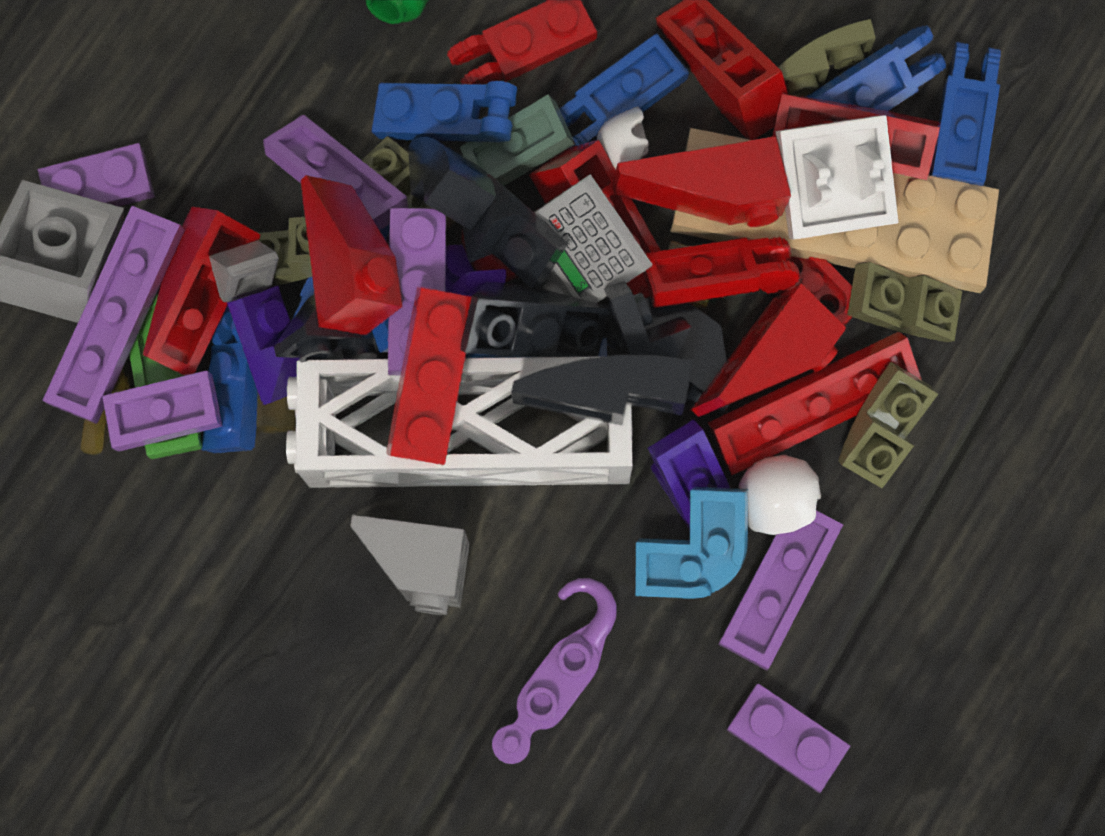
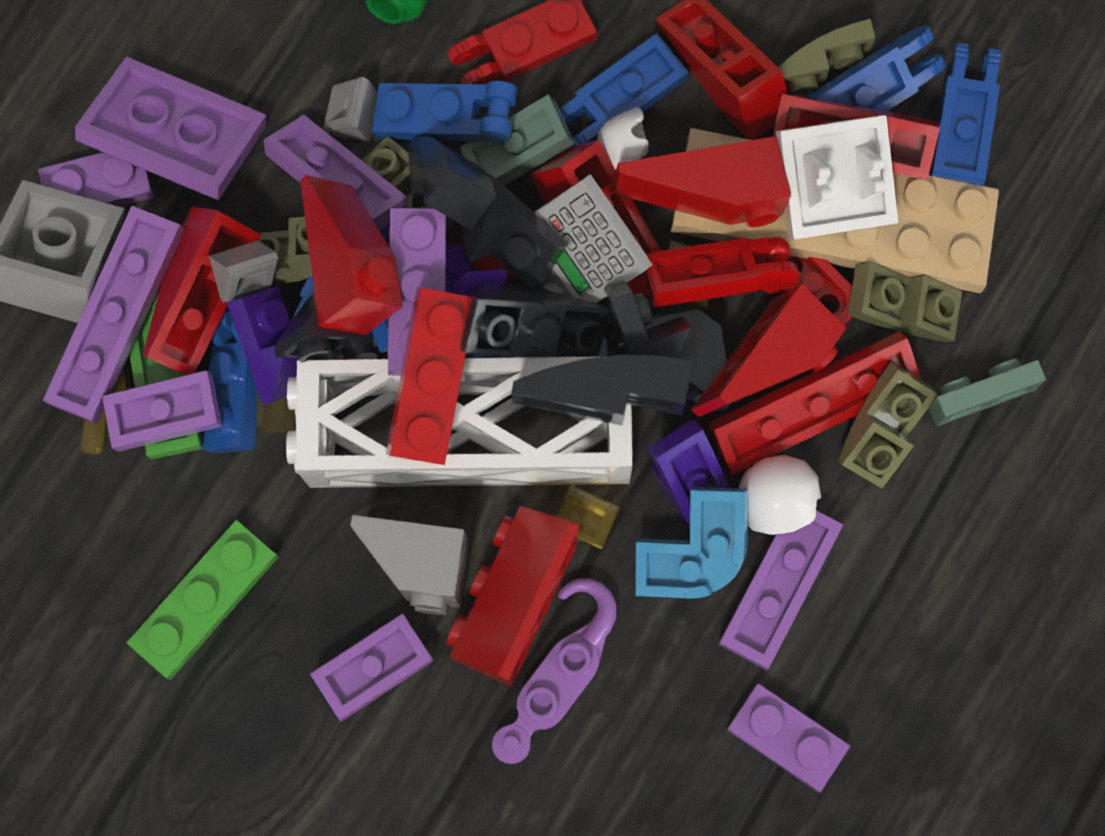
(171, 128): none -> medium lavender plate
(202, 600): none -> bright green plate
(351, 110): none -> light grey slope
(371, 667): none -> medium lavender plate
(514, 593): none -> red slope
(591, 512): none -> clear yellow slope
(1005, 383): none -> sand green plate

